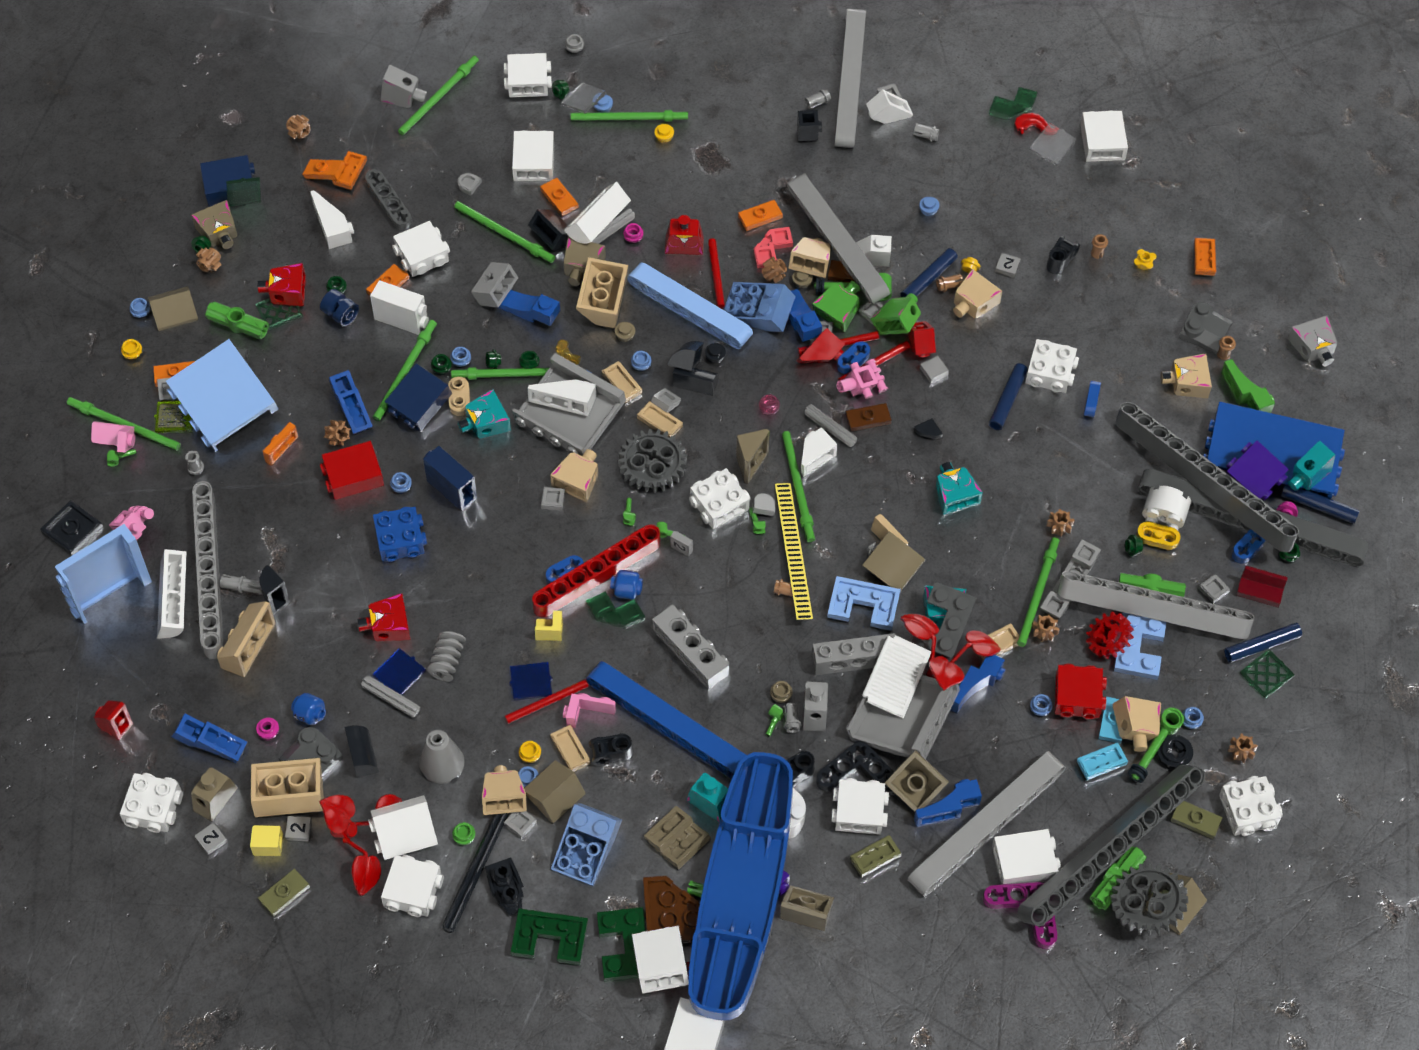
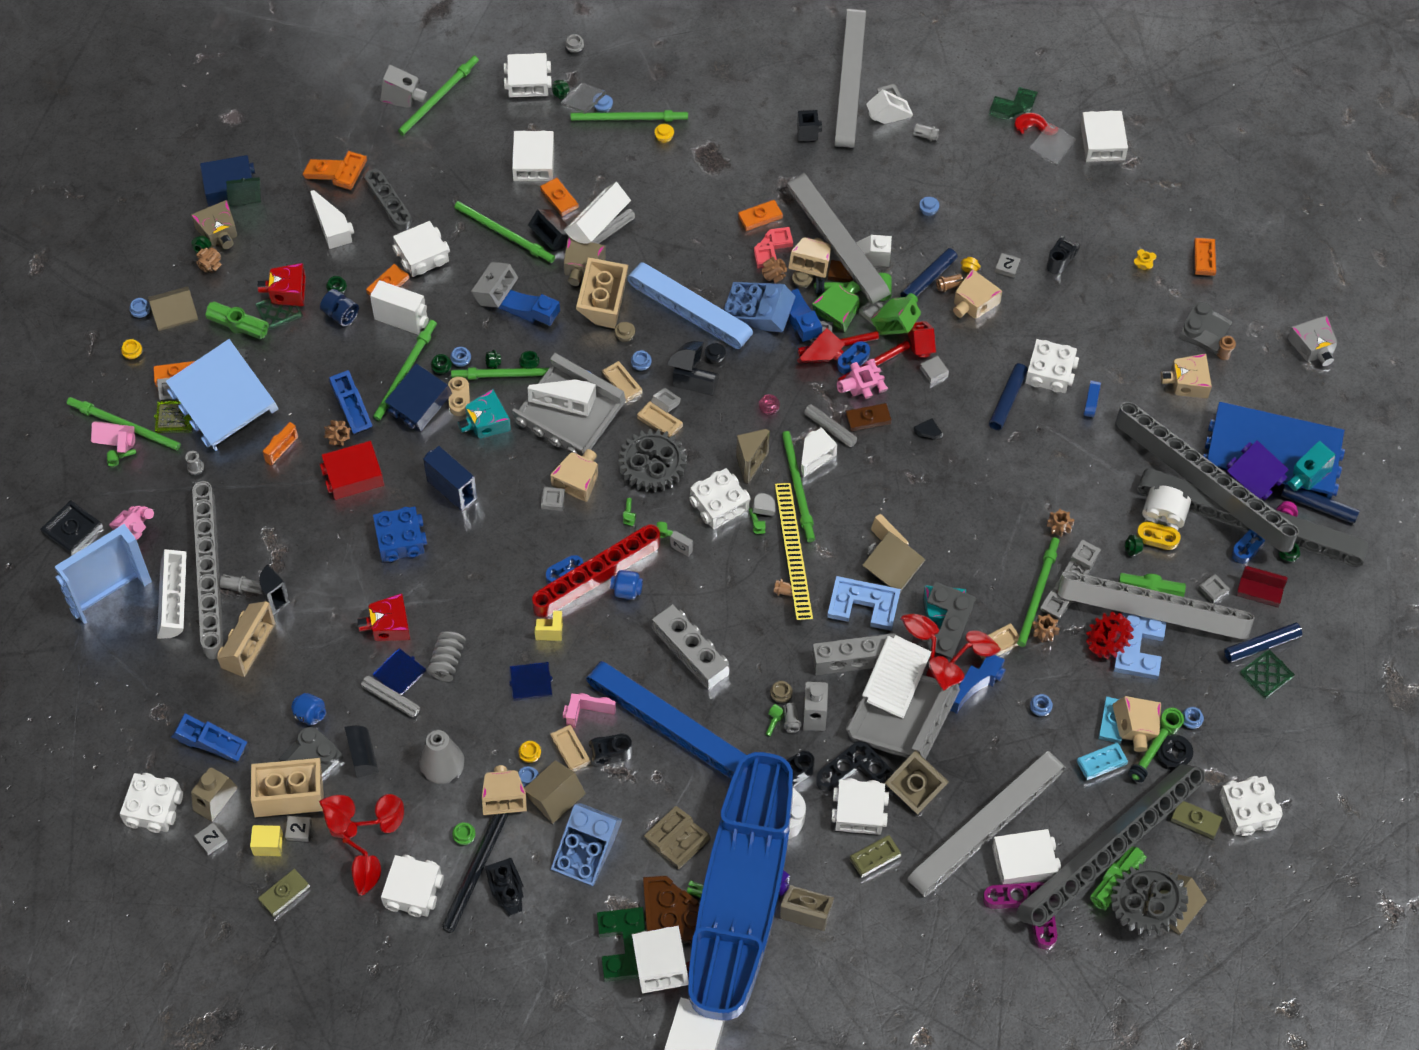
(113, 718): red slope -> none
(270, 733): dark pink plate -> none
(298, 126): medium nougat gear -> none
(401, 477): medium blue plate -> none
(403, 827): white brick -> none
(468, 183): light grey tile -> none
(520, 823): light grey tile -> none
(535, 924): dark green plate -> none
(546, 701): red bar -> none
(563, 350): clear yellow arm -> none
(622, 616): clear green tile -> none
(633, 228): dark pink plate -> none
(684, 236): red torso -> none
(708, 796): teal torso -> none
(716, 273): red bar -> none
(818, 99): light grey pin -> none
(956, 489): teal torso -> none
(965, 795): blue slope -> none
(1079, 691): red brick -> none
(1099, 244): medium nougat pin -> none
(1245, 390): bright green slope -> none
(1247, 745): medium nougat gear -> none

